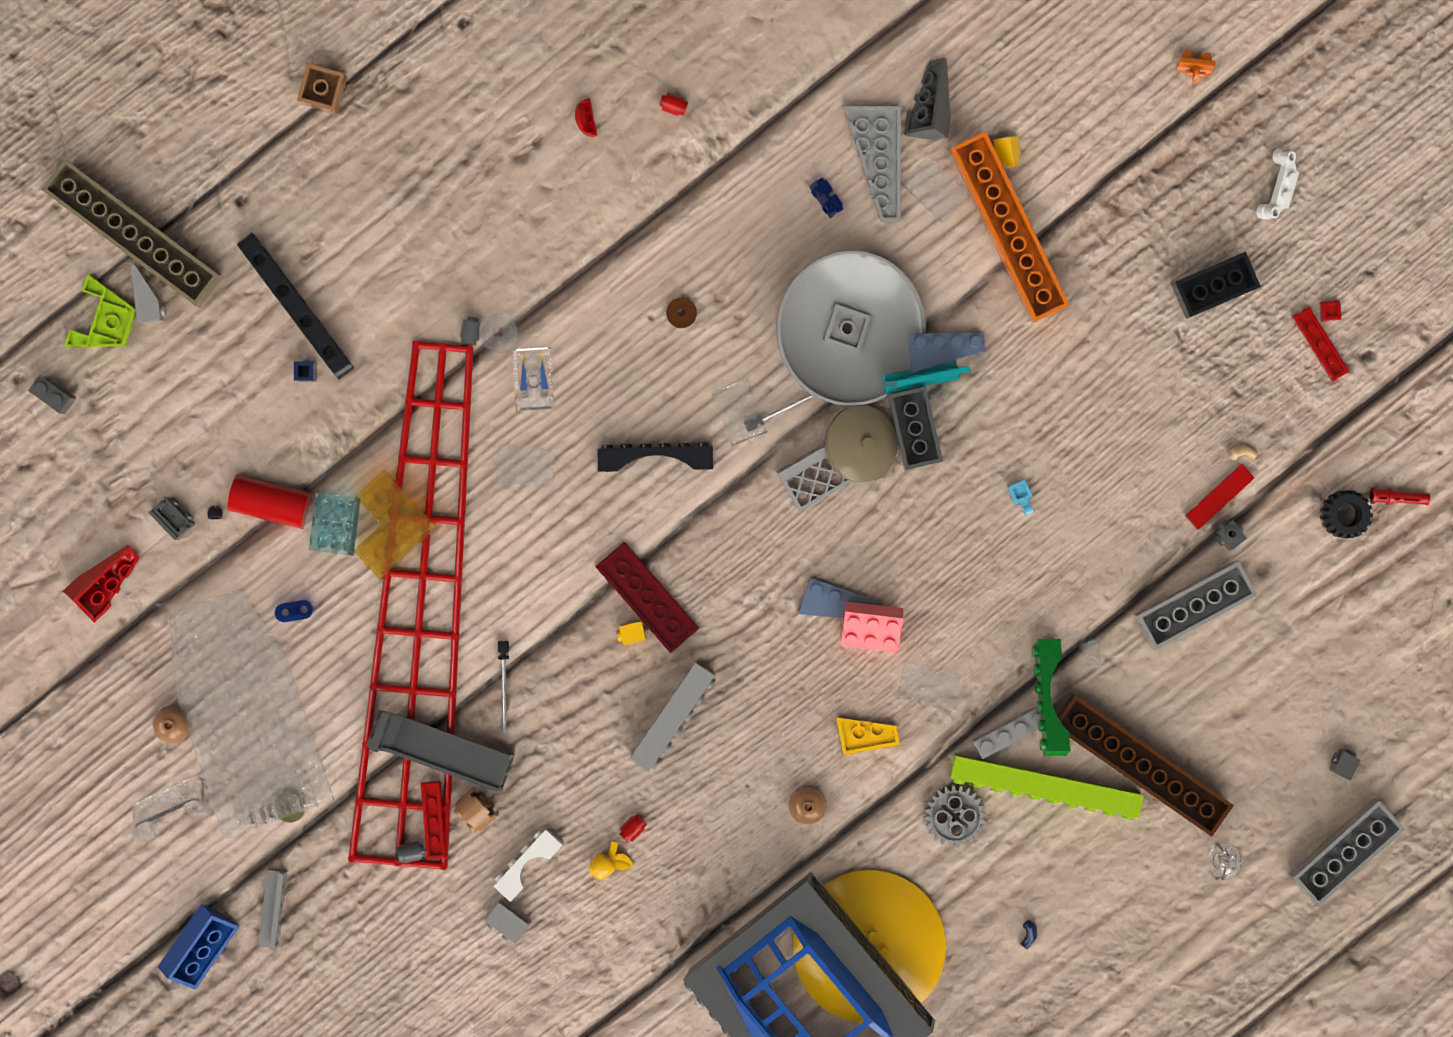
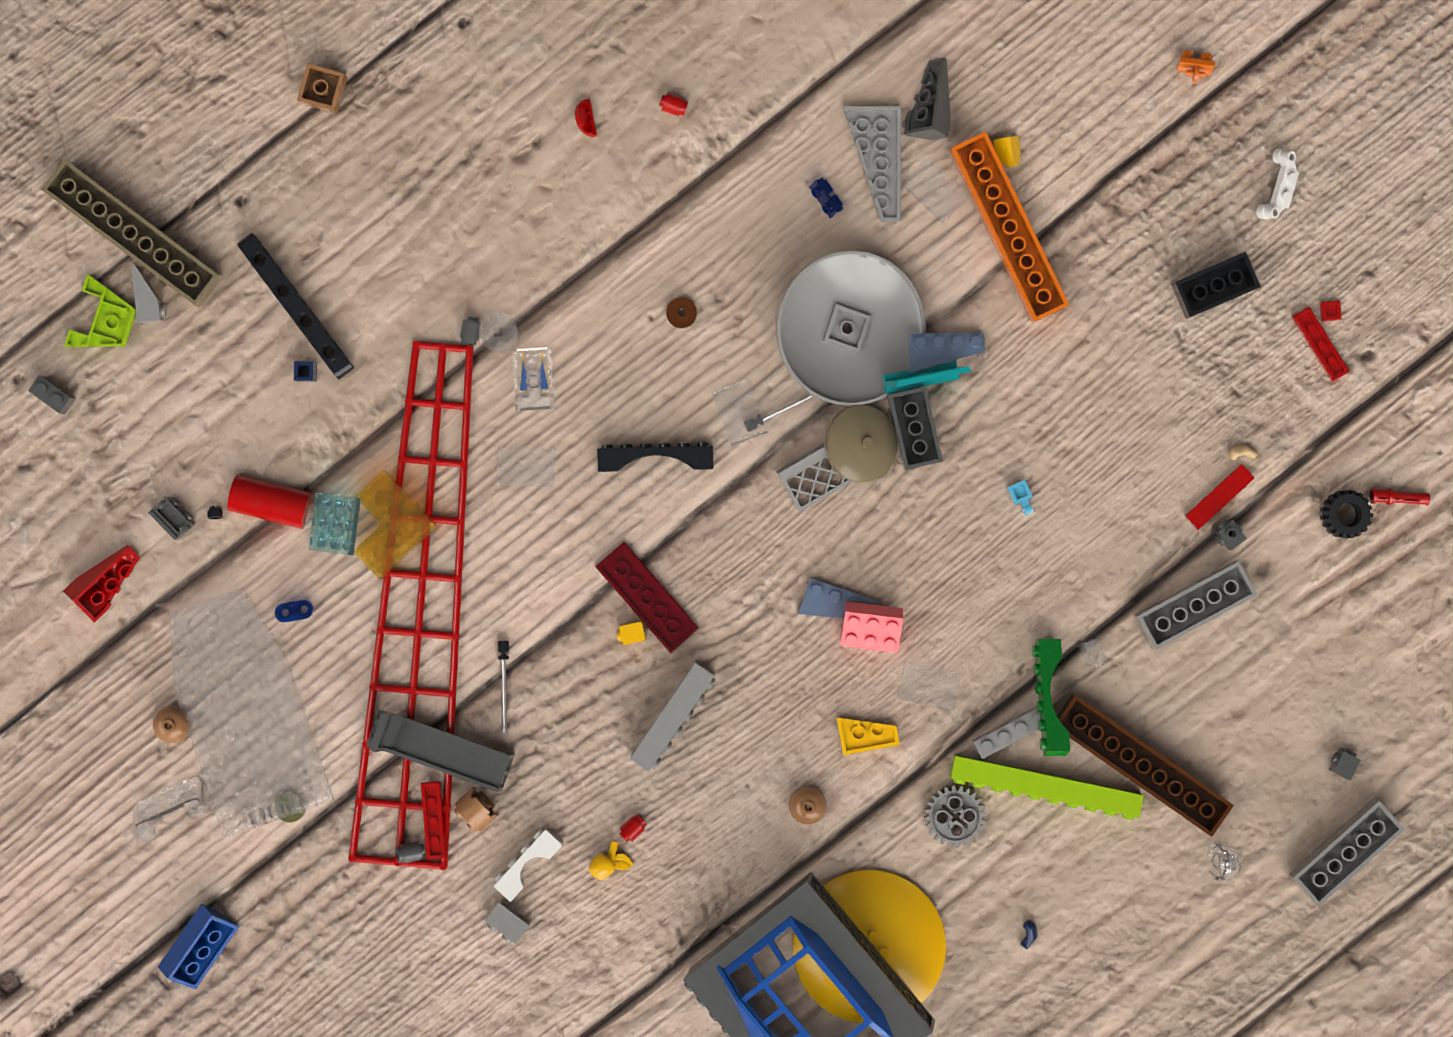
(273, 909): light grey fence -> none

